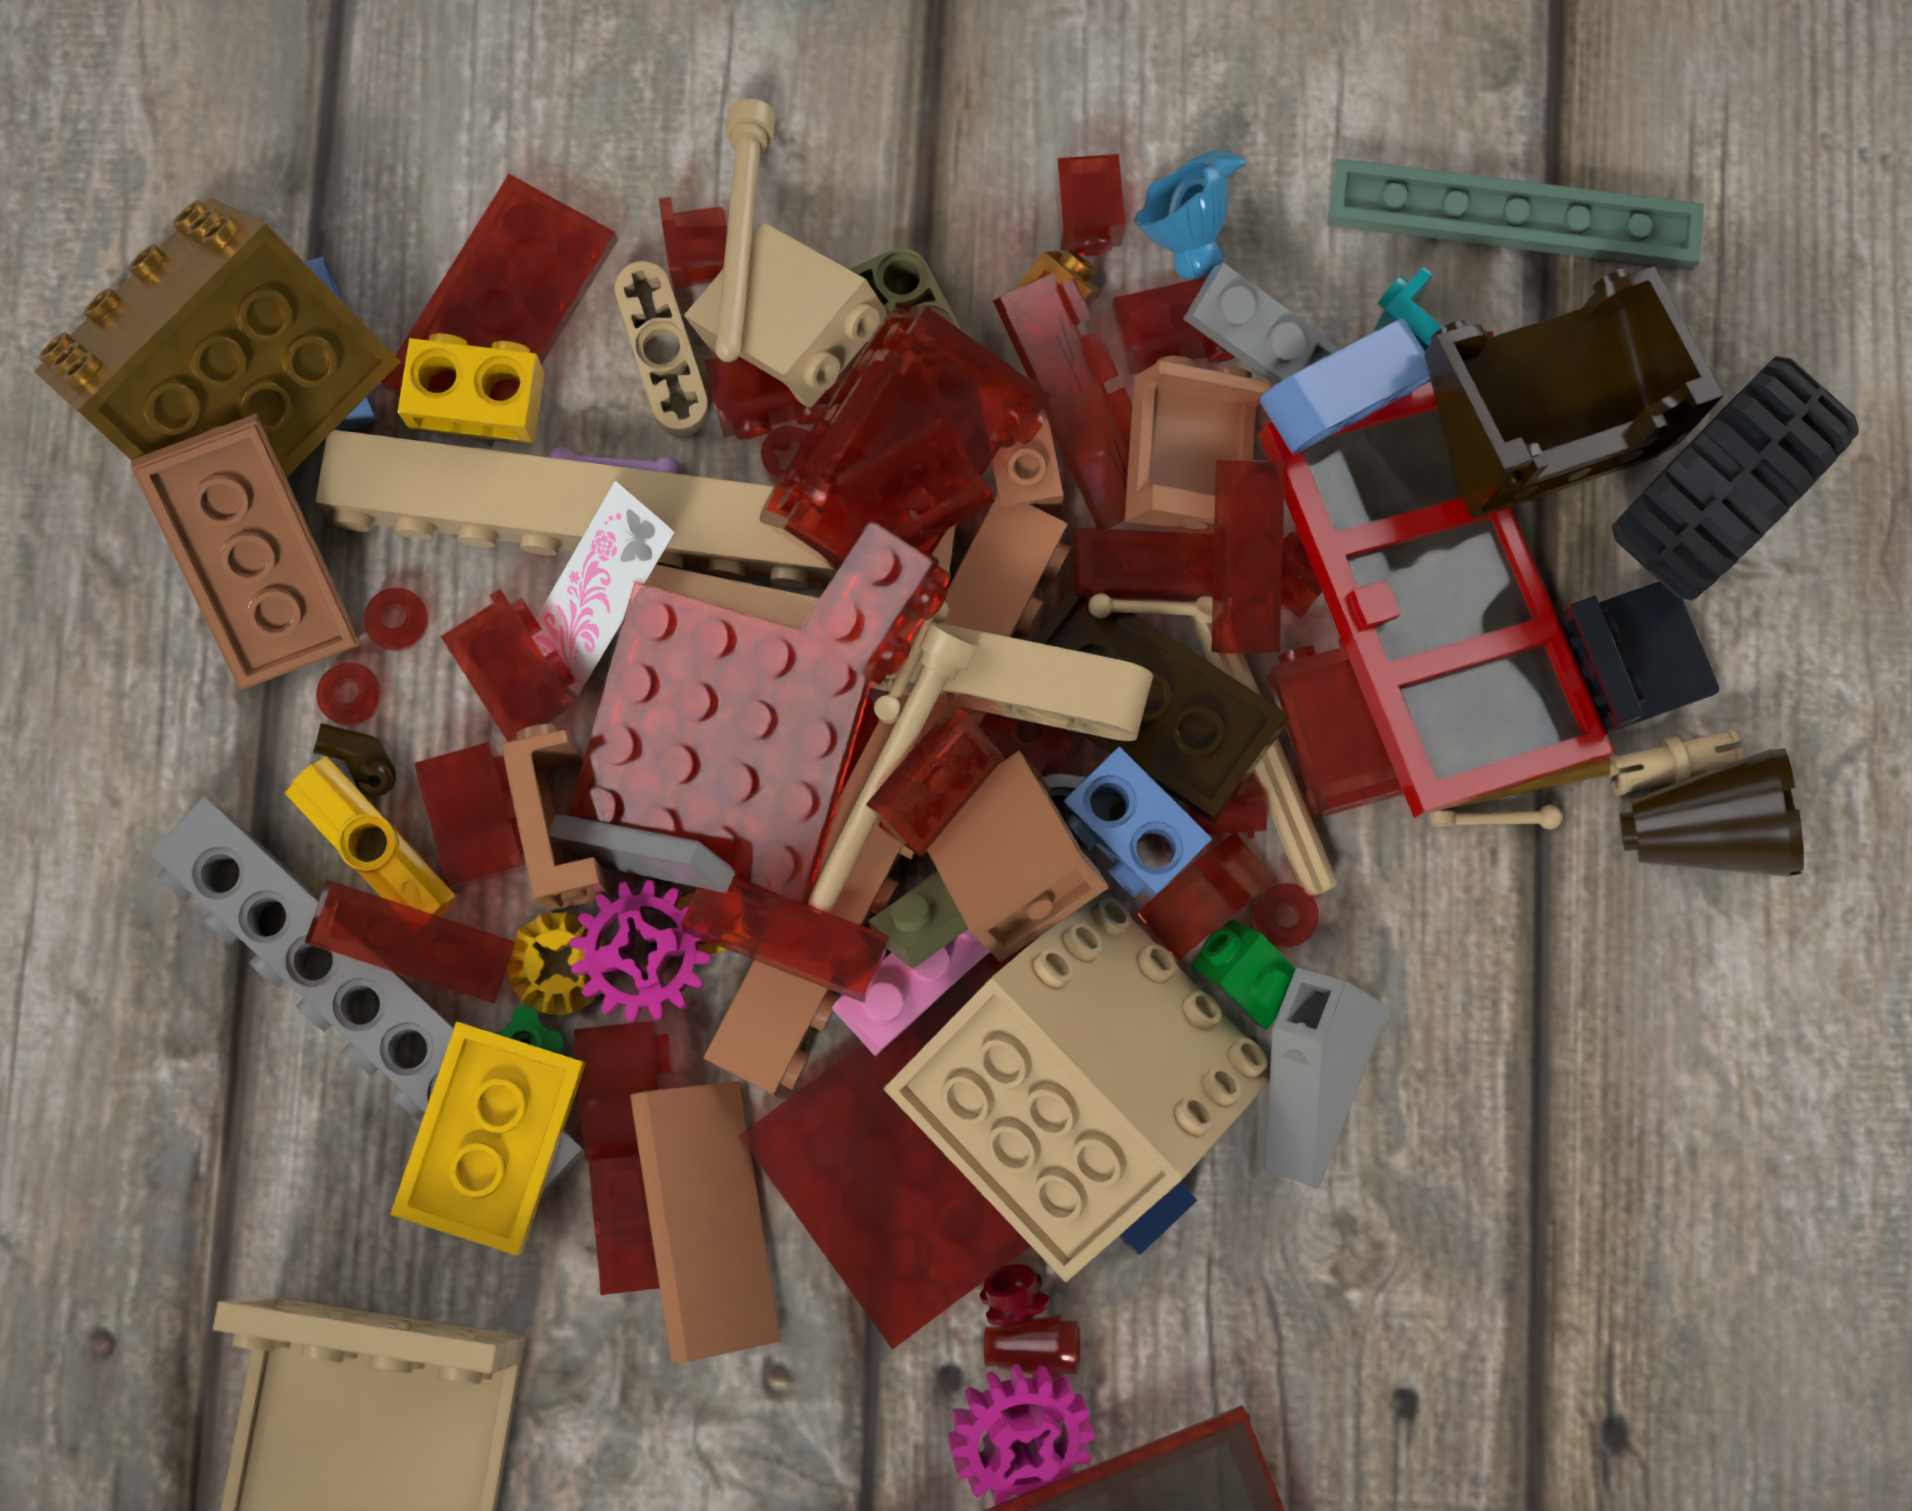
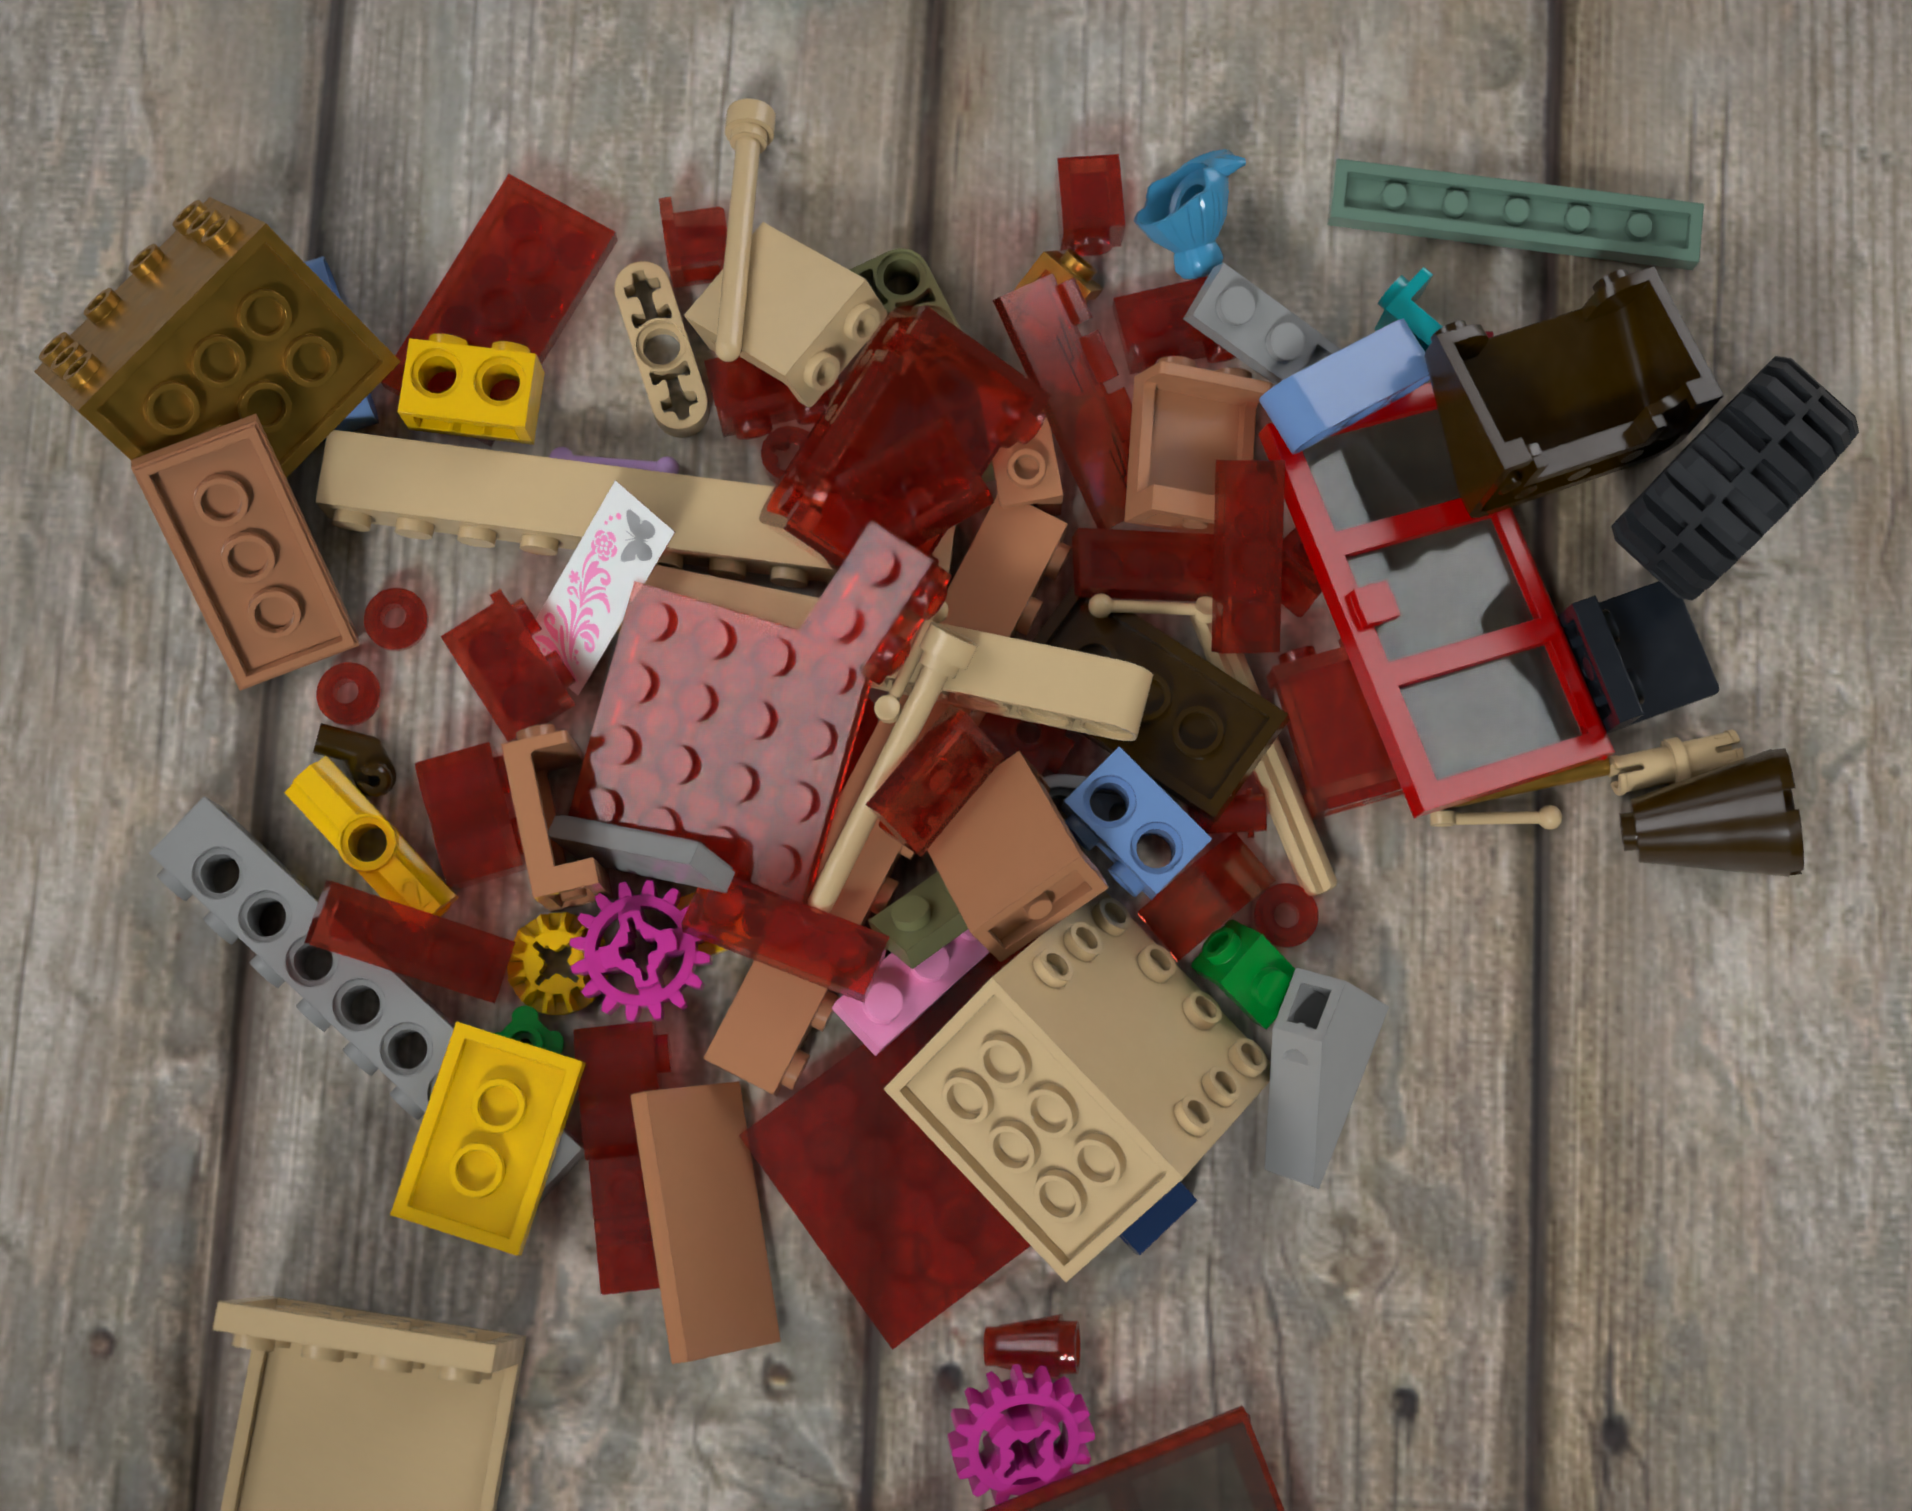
(1013, 1295): dark red plate -> none

